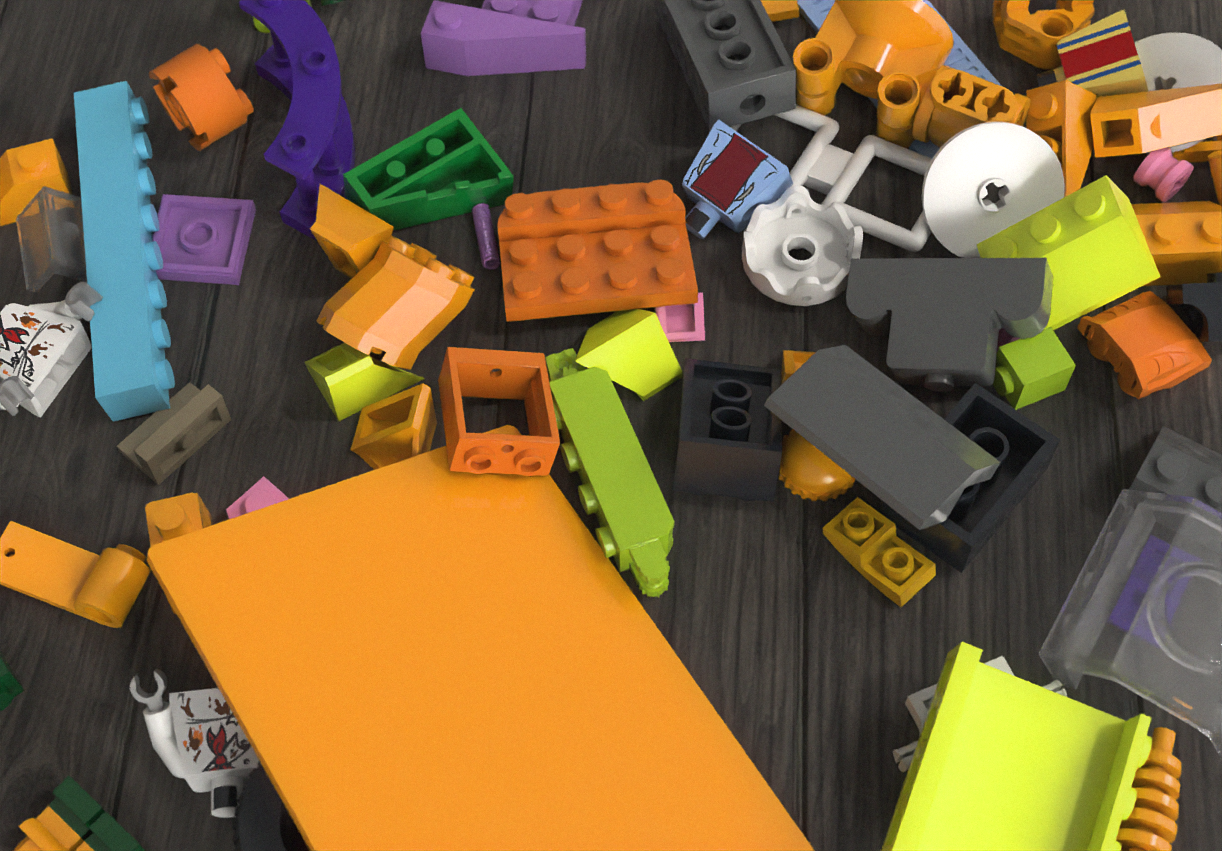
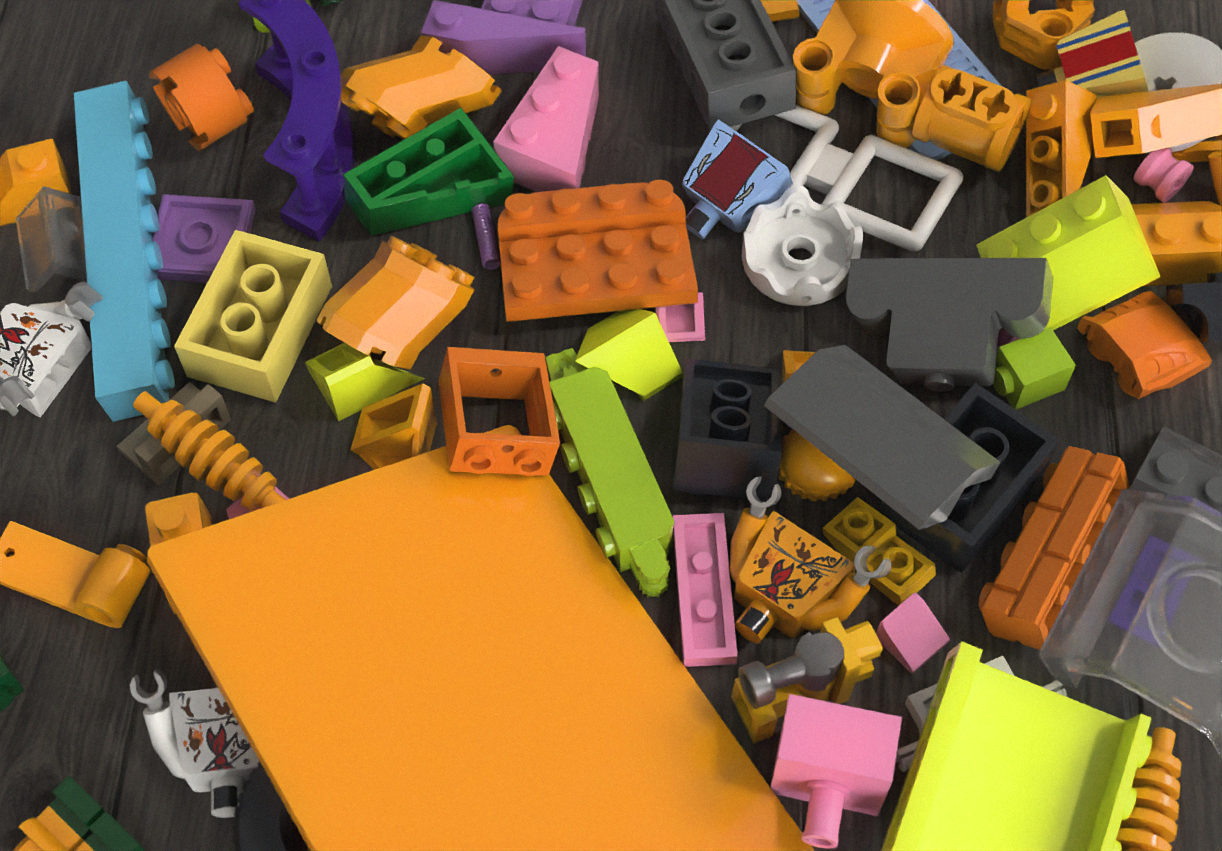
(209, 453): none -> light orange piece
(254, 315): none -> light yellow brick
(347, 232): light orange slope -> none
(416, 88): none -> light orange brick
(552, 125): none -> bright pink wedge
(704, 590): none -> bright pink plate
(790, 575): none -> light orange torso
(820, 669): none -> hips
(835, 762): none -> bright pink brick
(912, 633): none -> bright pink slope
(972, 160): white piece -> none
(1052, 546): none -> orange brick

